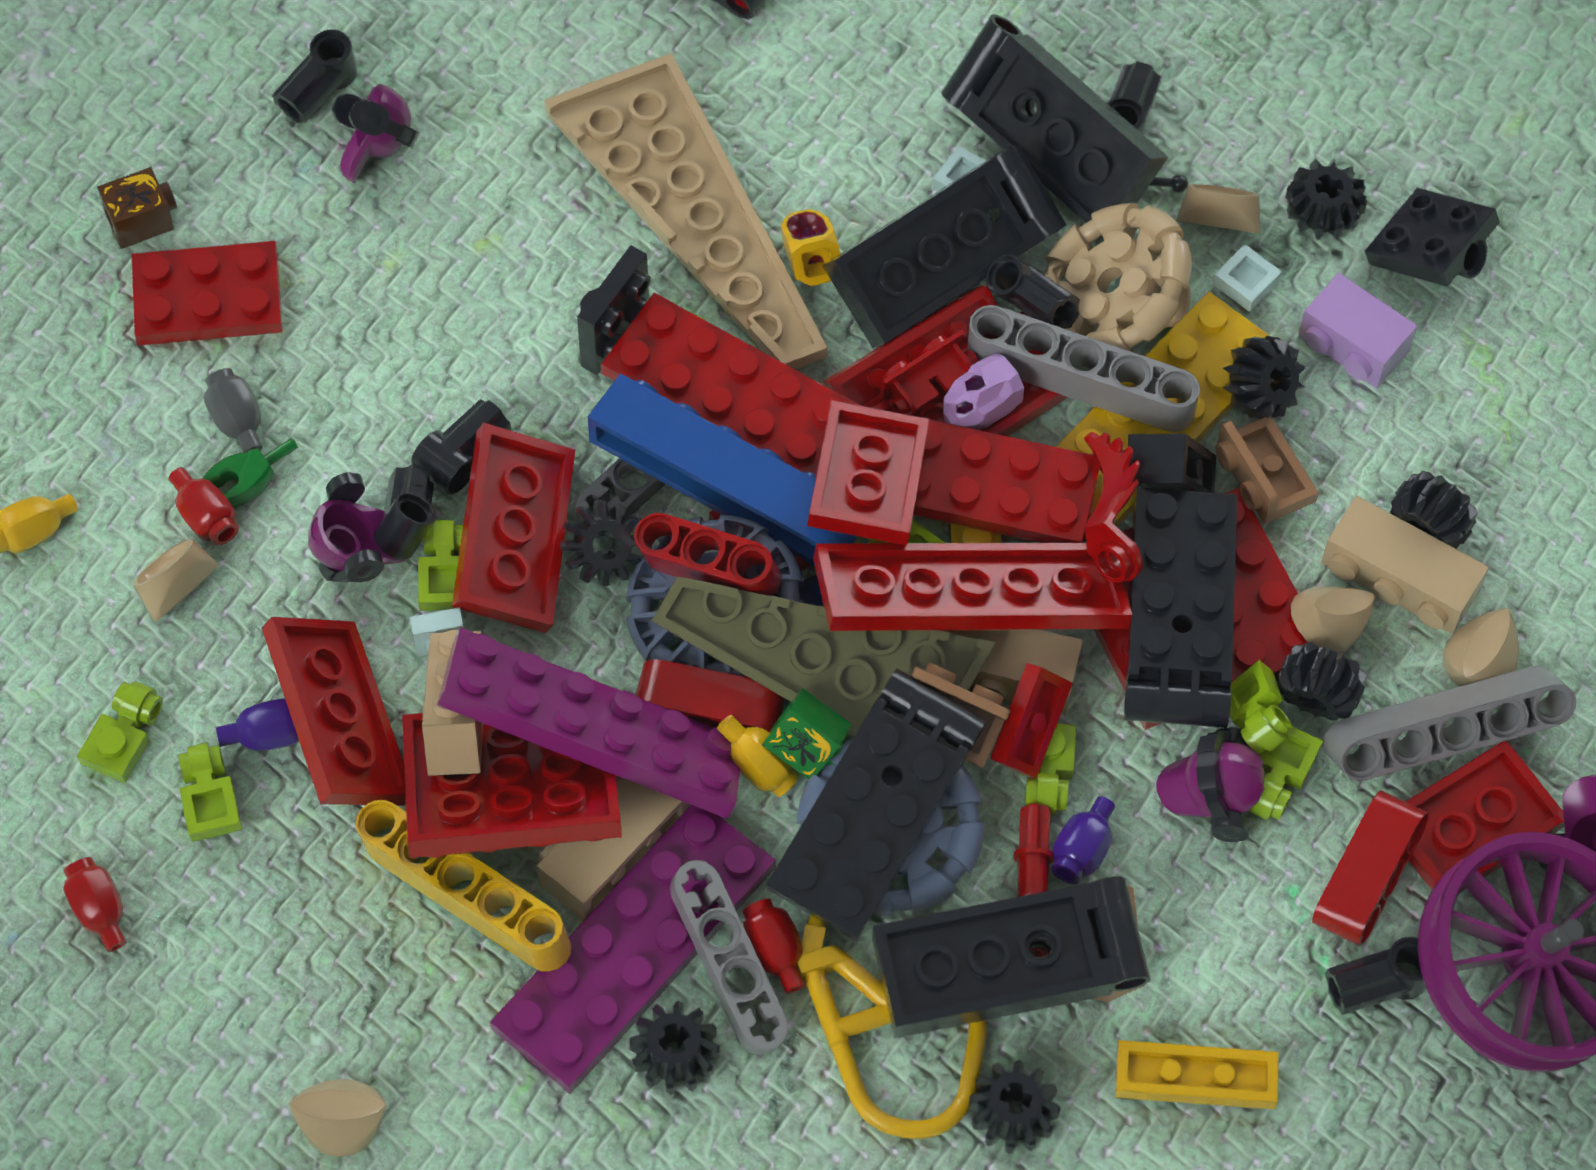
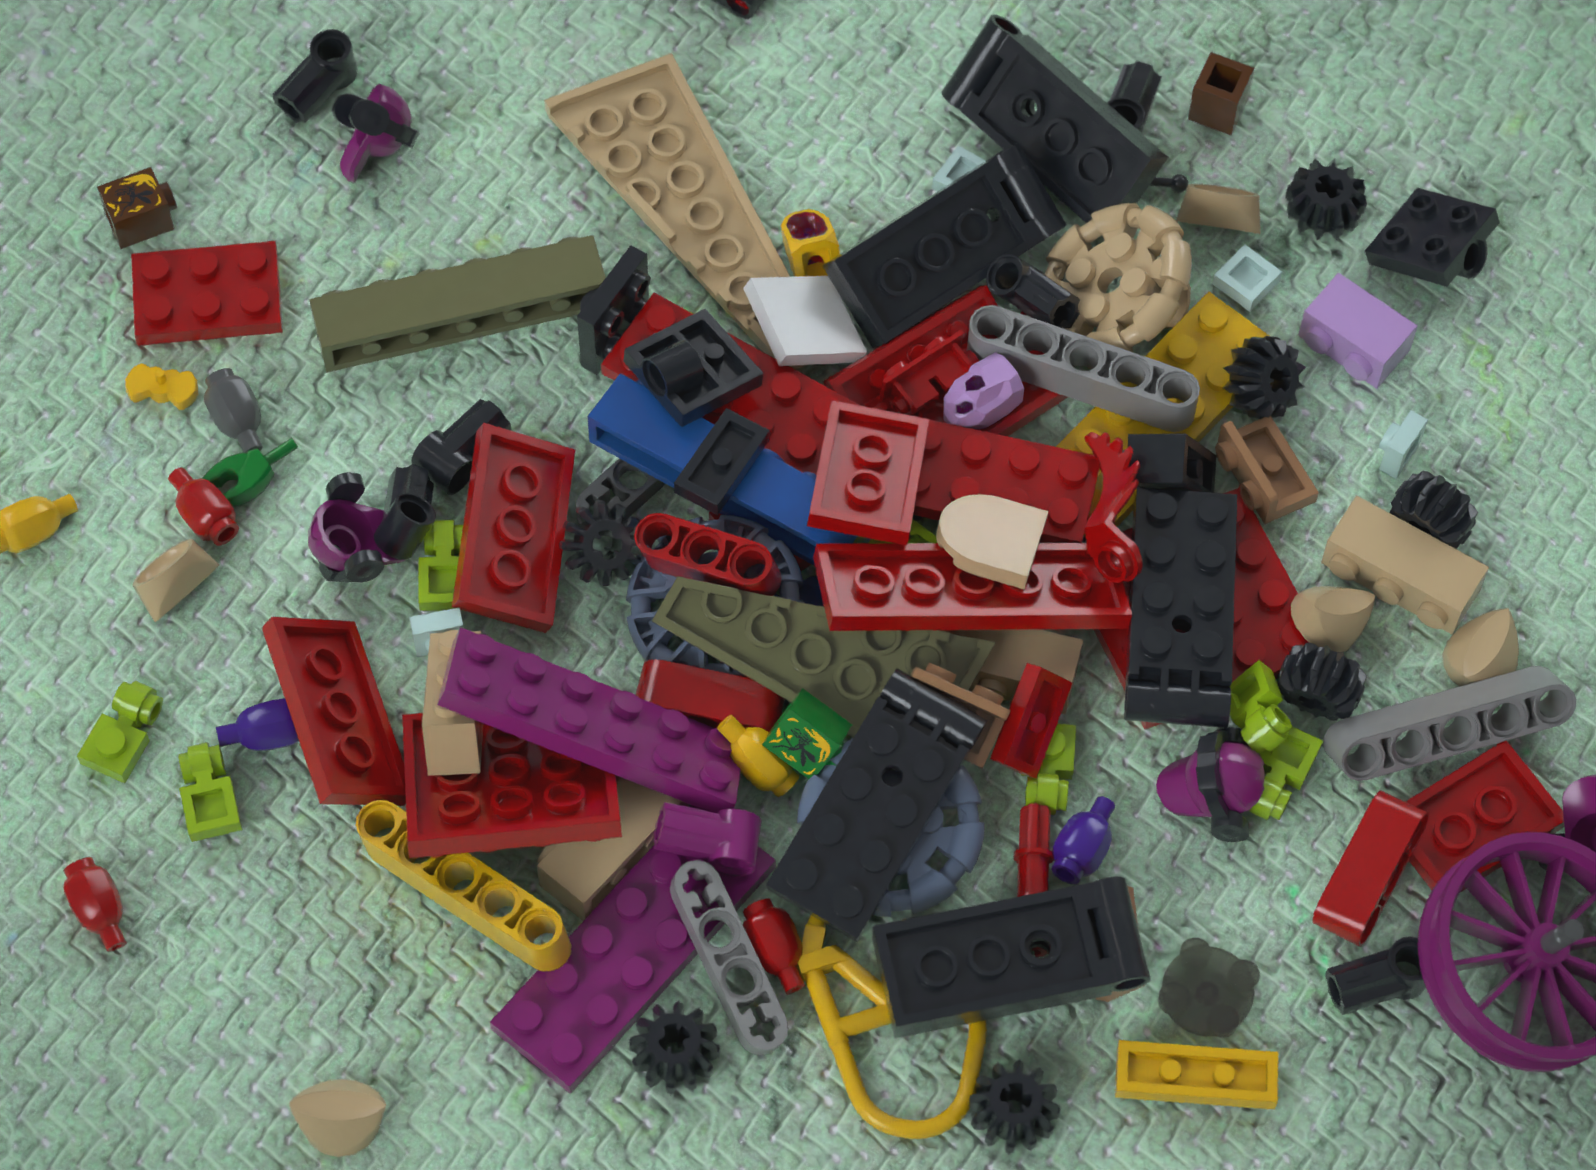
(161, 386): none -> yellow piece
(455, 303): none -> olive brick
(693, 367): none -> black plate
(721, 461): none -> black plate
(722, 838): none -> magenta piece
(804, 320): none -> white tile
(992, 537): none -> tan tile
(1208, 989): none -> clear smoke piece
(1221, 93): none -> reddish brown brick
(1401, 443): none -> light aqua plate

